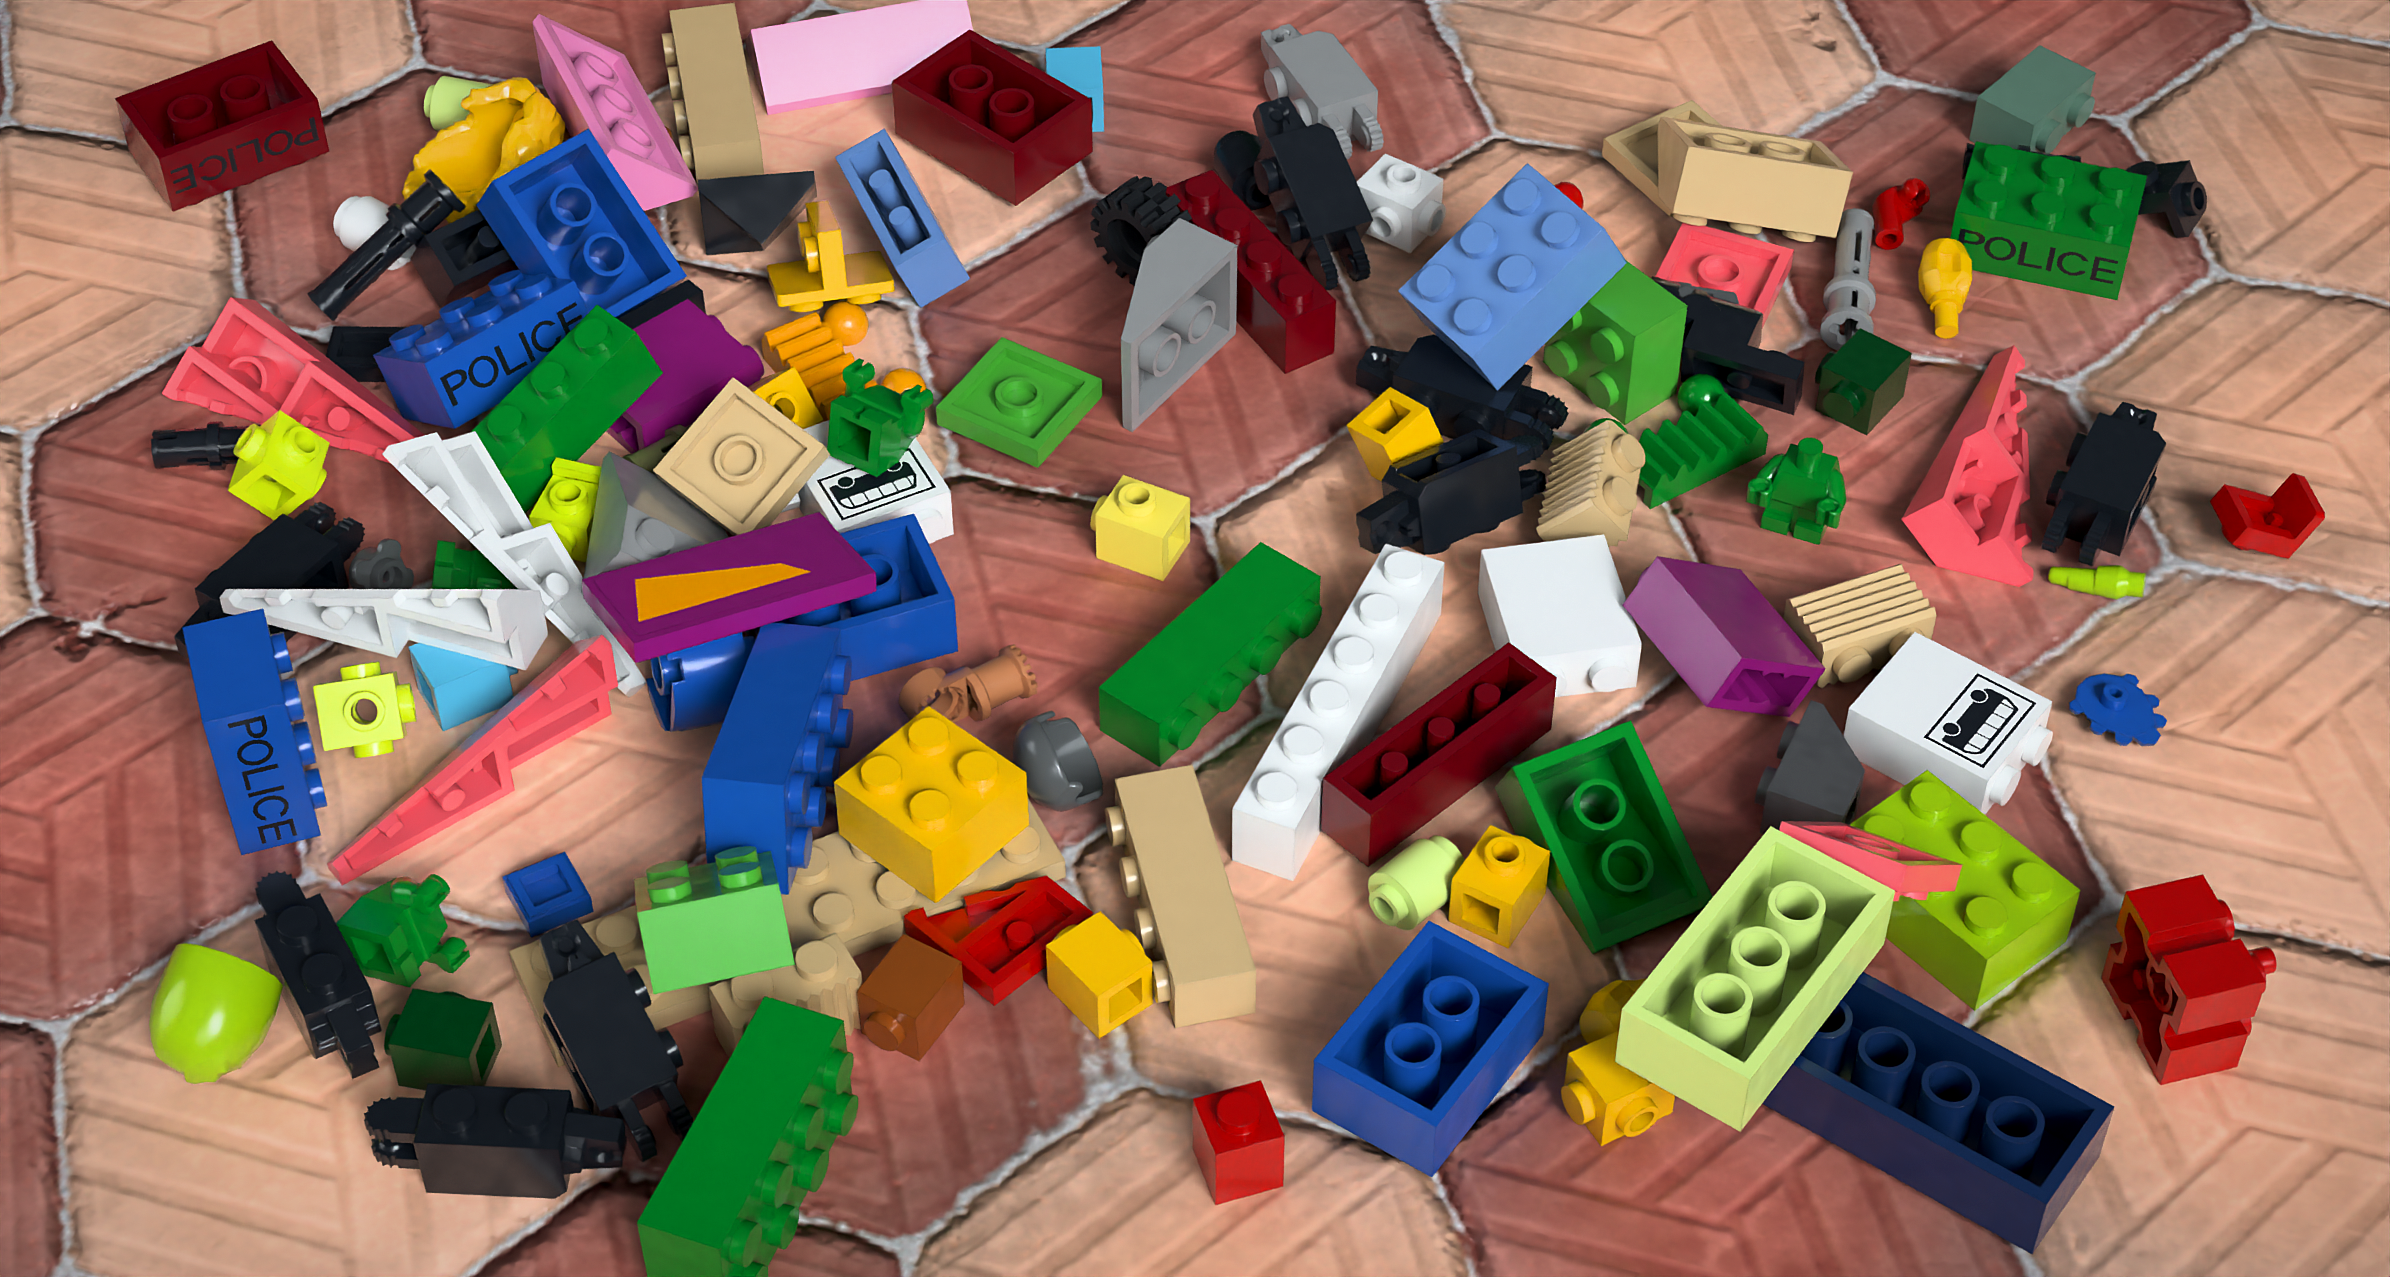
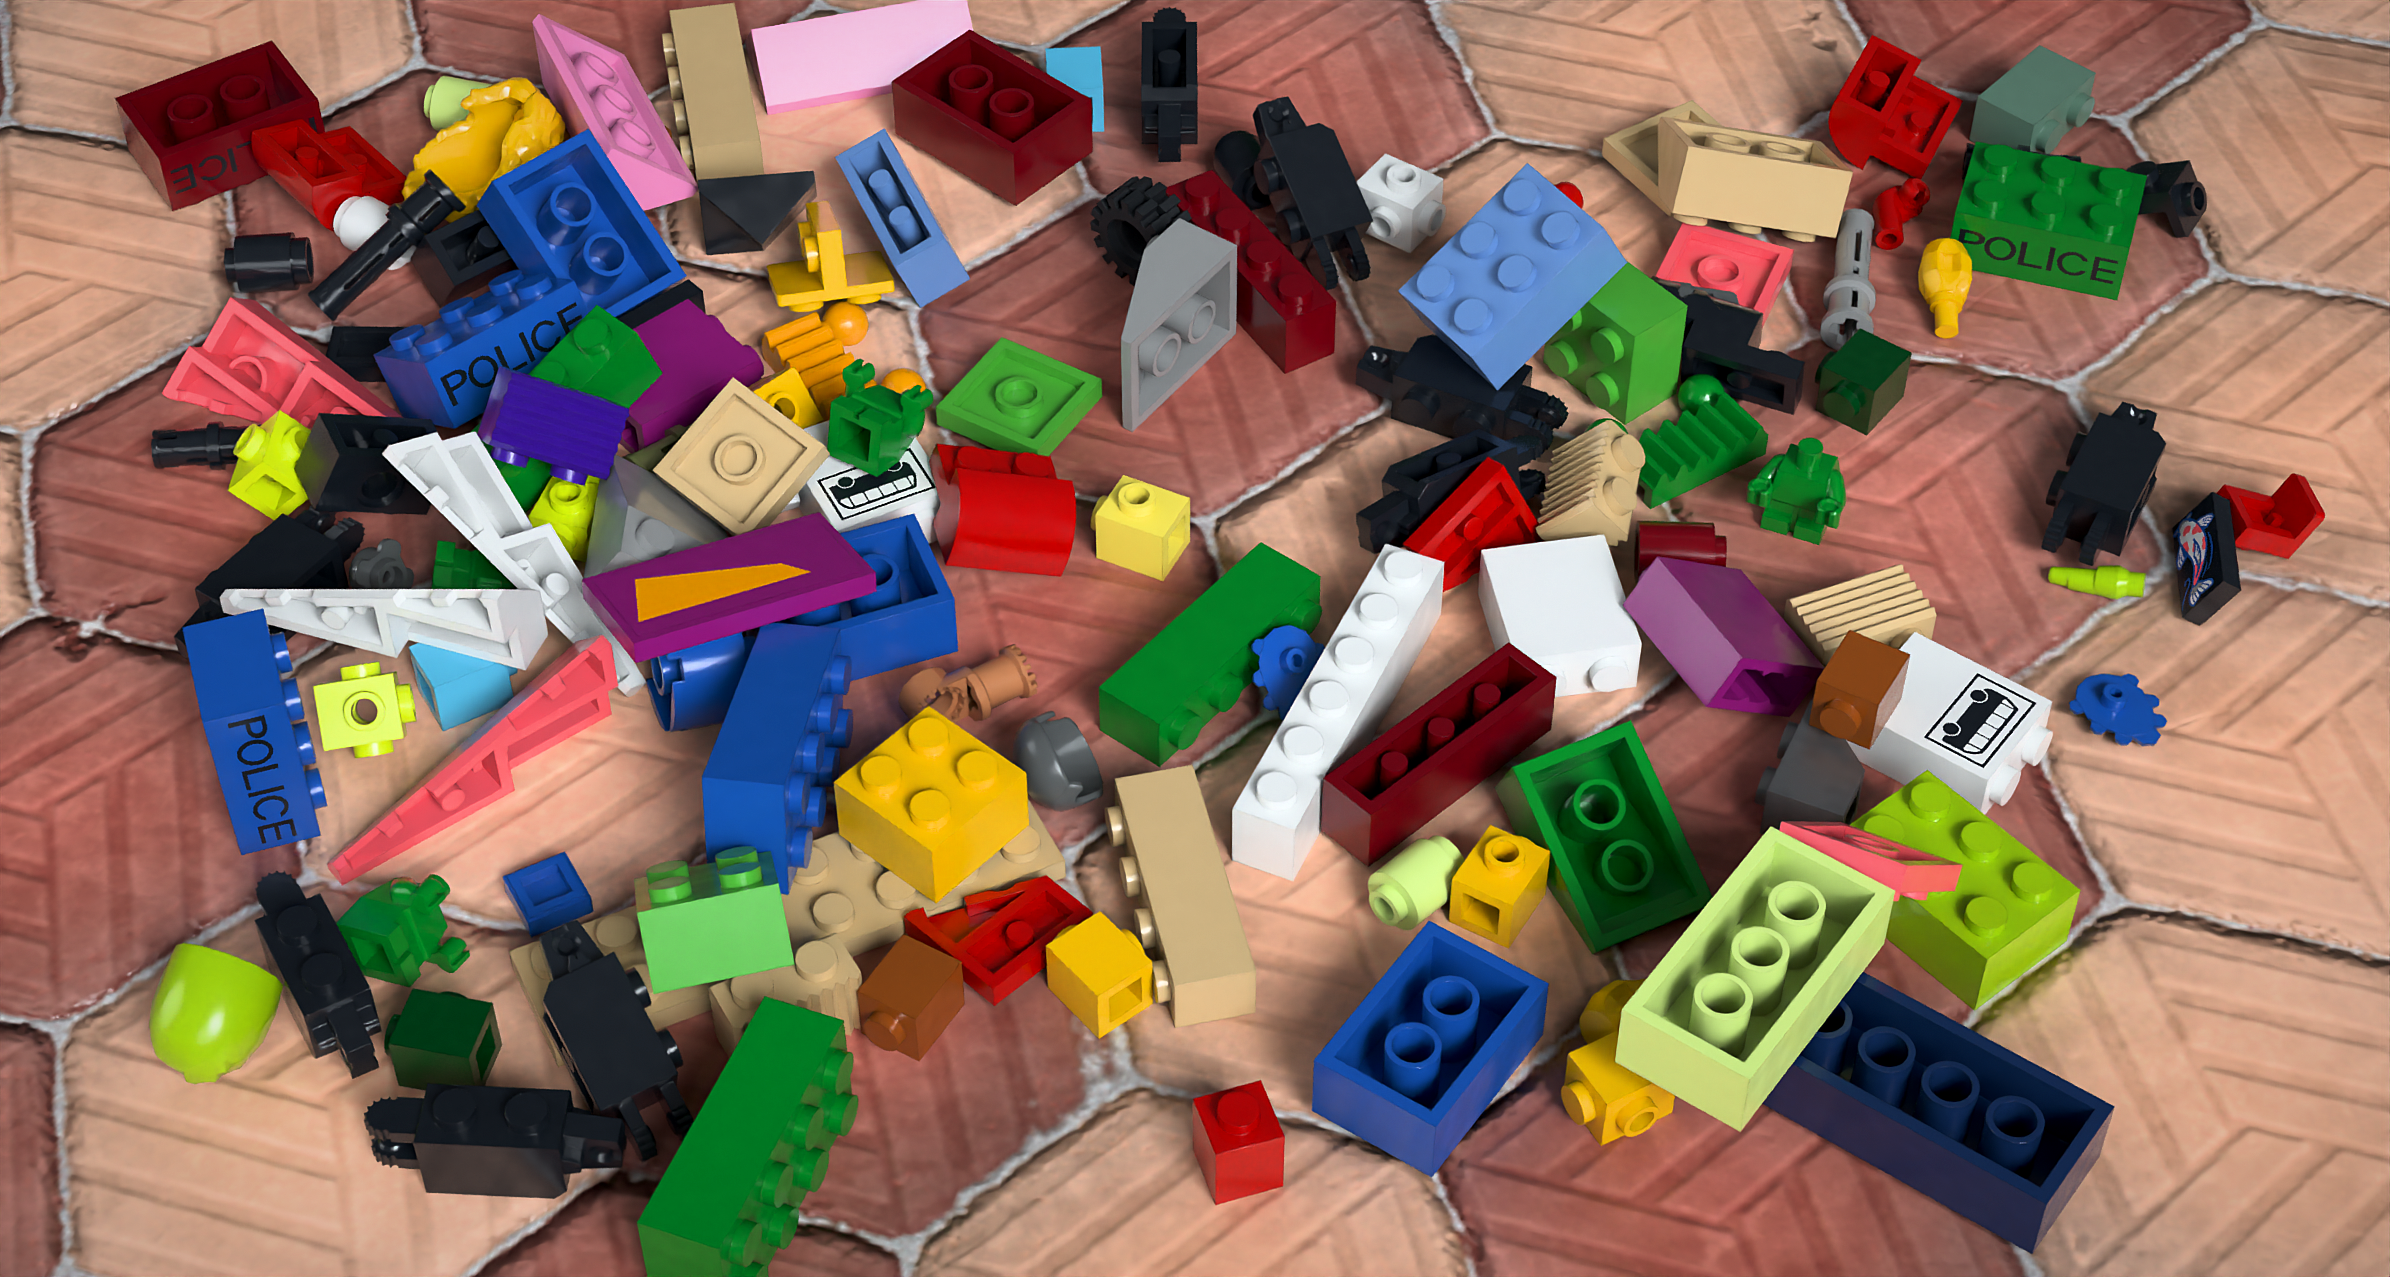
(269, 262): none -> black brick
(325, 167): none -> red brick
(346, 467): none -> black brick
(552, 425): none -> dark purple brick
(1002, 510): none -> red brick
(1169, 83): none -> black hinge
(1284, 665): none -> blue piece
(1322, 84): light grey hinge -> none
(1393, 431): yellow brick -> none
(1477, 516): none -> red wing
(1677, 541): none -> dark red brick
(1859, 689): none -> dark orange brick
(1890, 111): none -> red brick
(1974, 490): coral wedge -> none
(2185, 978): red brick -> none
(2206, 559): none -> black tile

